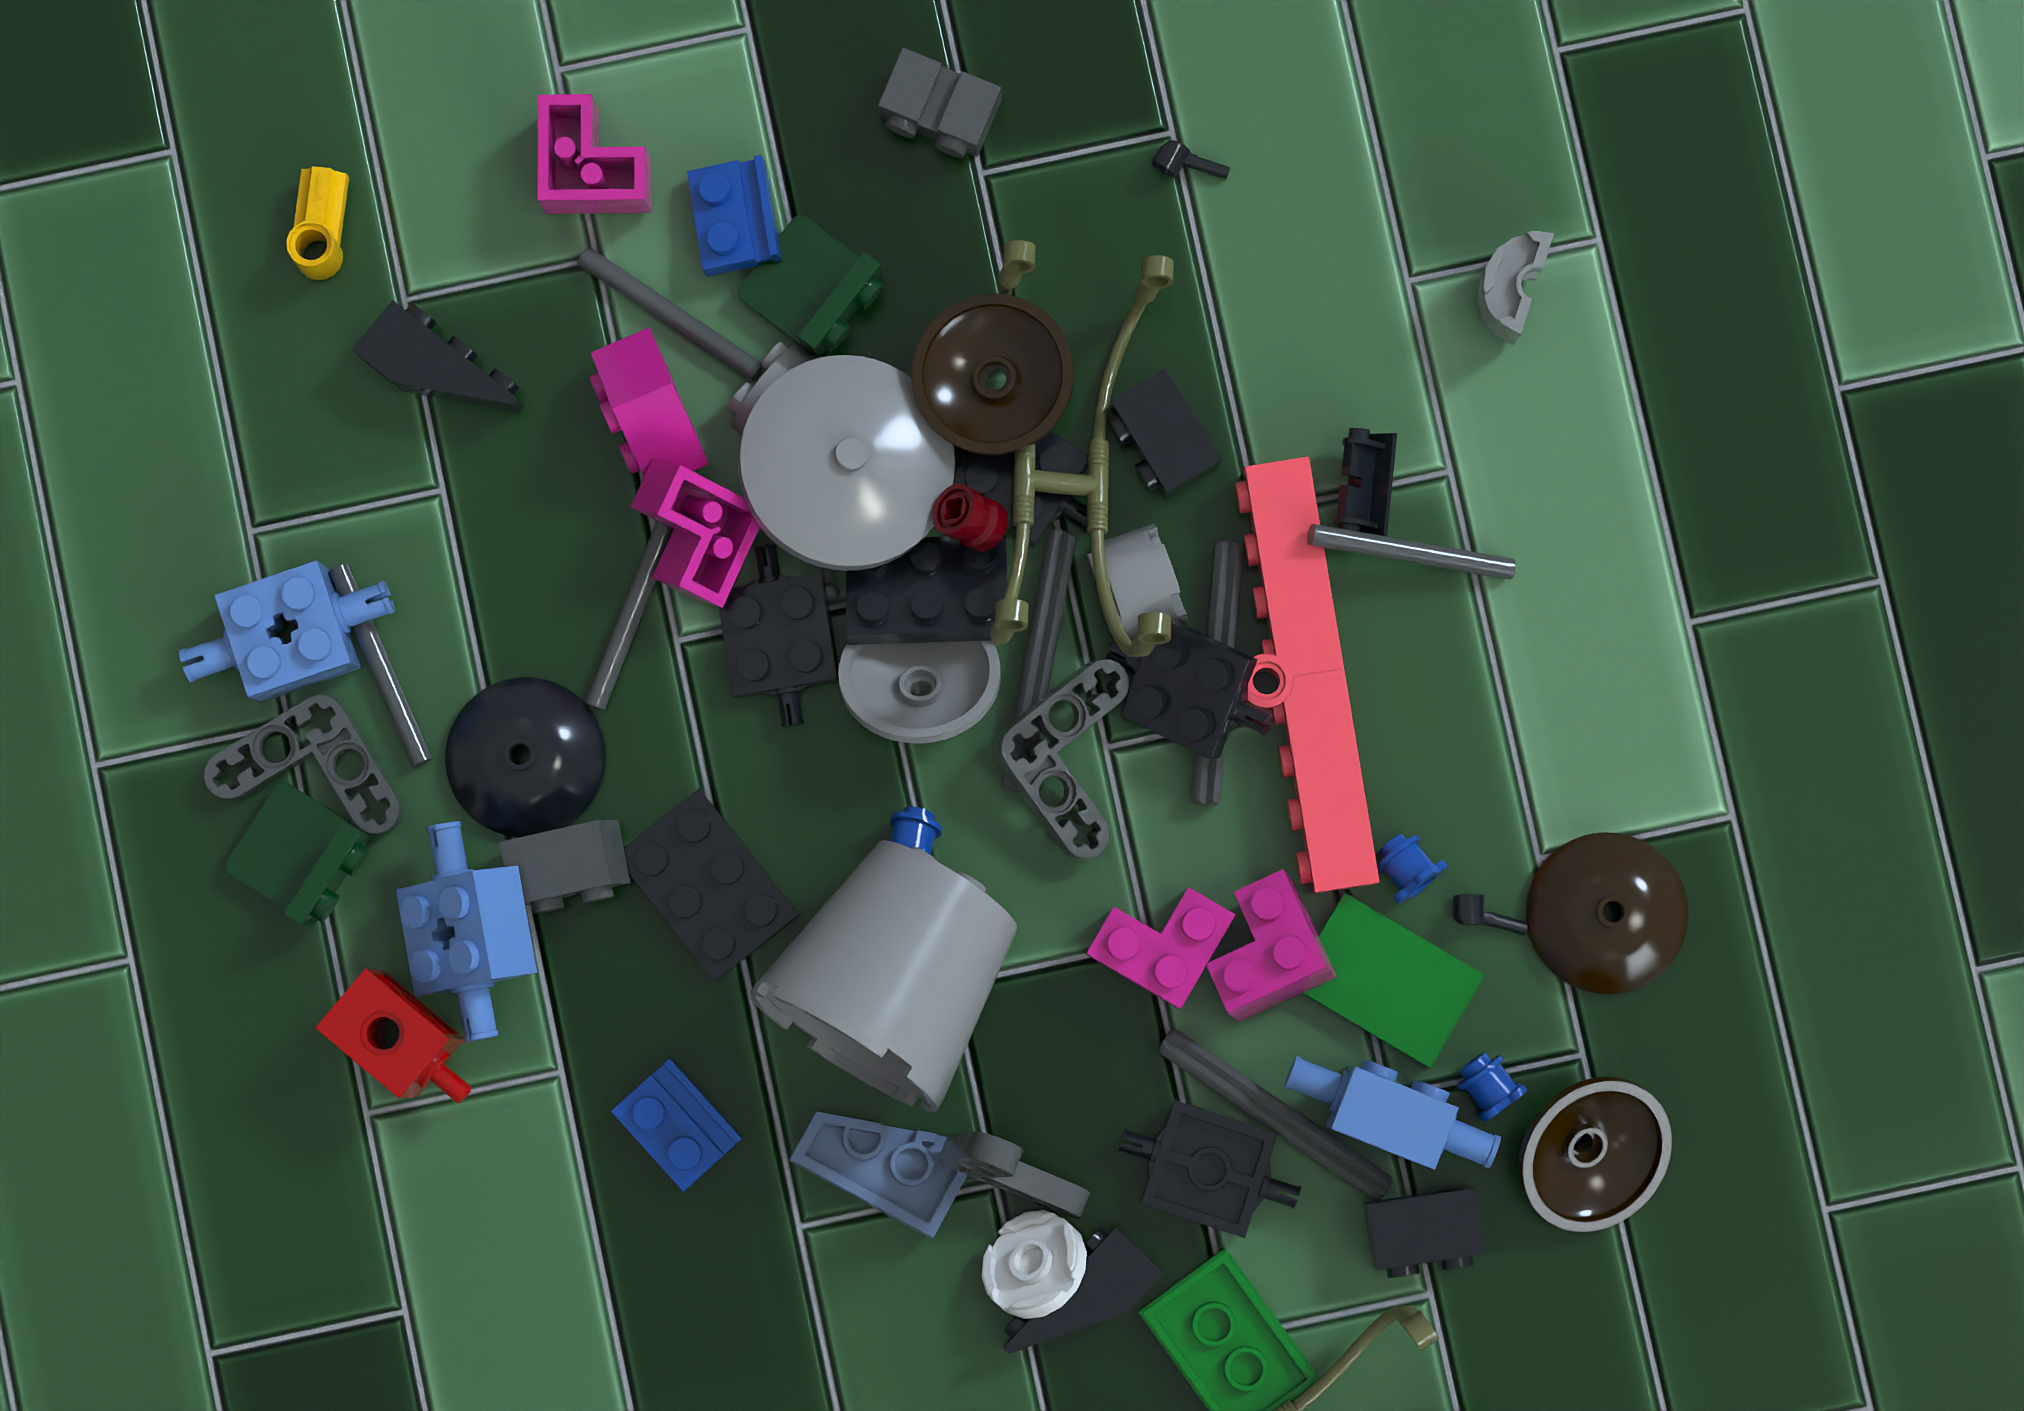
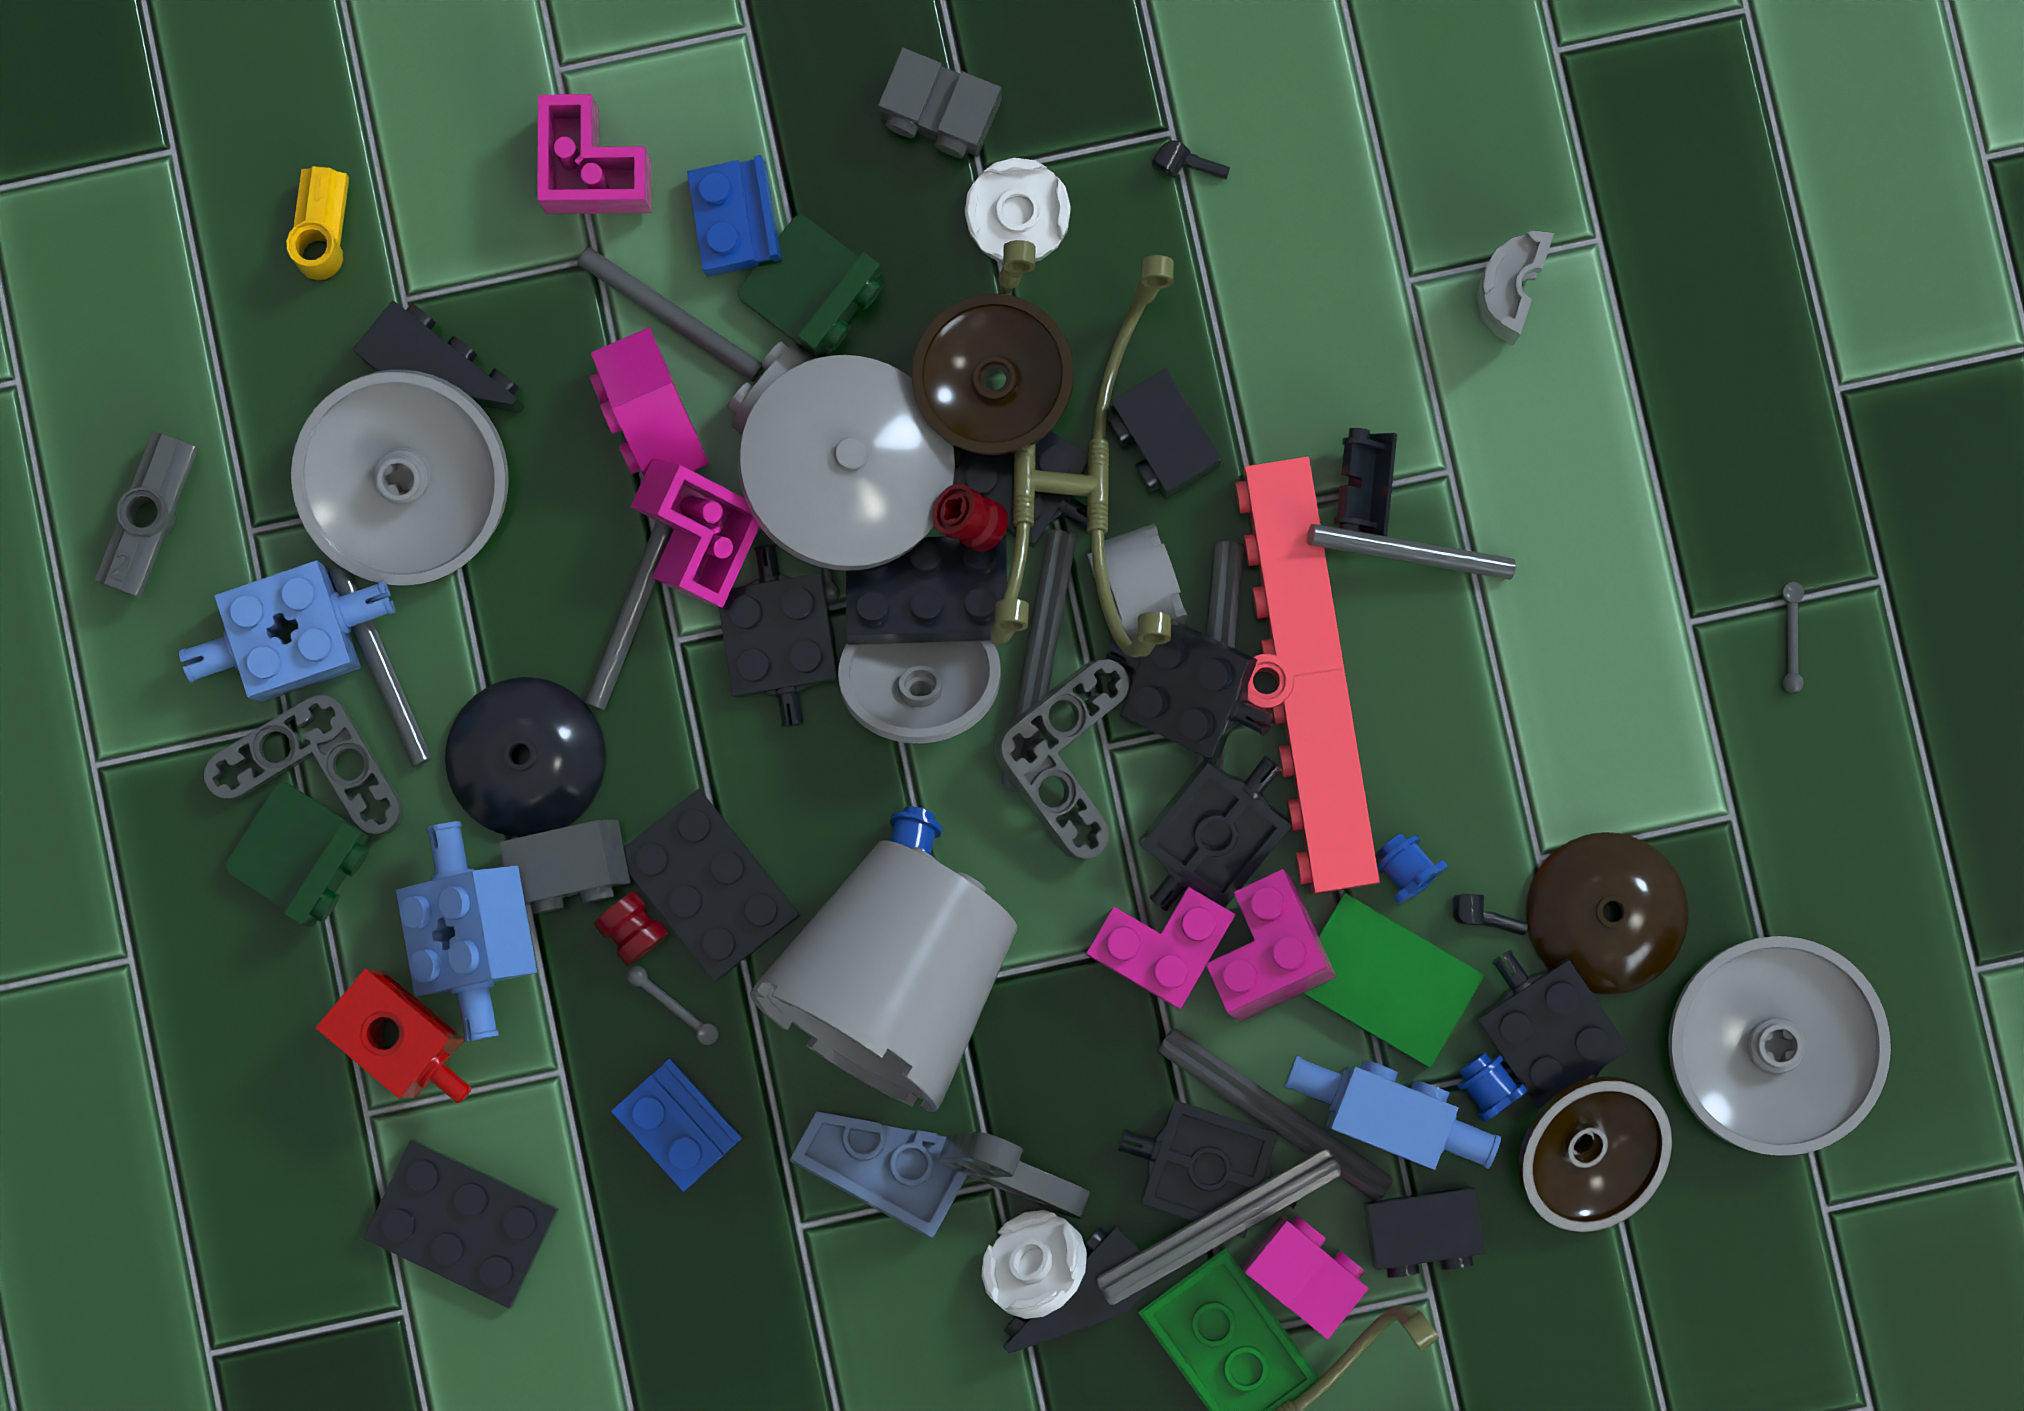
(157, 480): none -> dark grey piece
(399, 477): none -> light grey dish
(461, 1223): none -> black plate
(631, 928): none -> dark red wheel
(706, 1033): none -> dark grey hinge
(1017, 203): none -> white tile
(1215, 832): none -> black plate
(1218, 1226): none -> dark grey axle
(1305, 1276): none -> dark pink brick
(1550, 1028): none -> black plate
(1779, 1045): none -> light grey dish
(1792, 594): none -> dark grey hinge

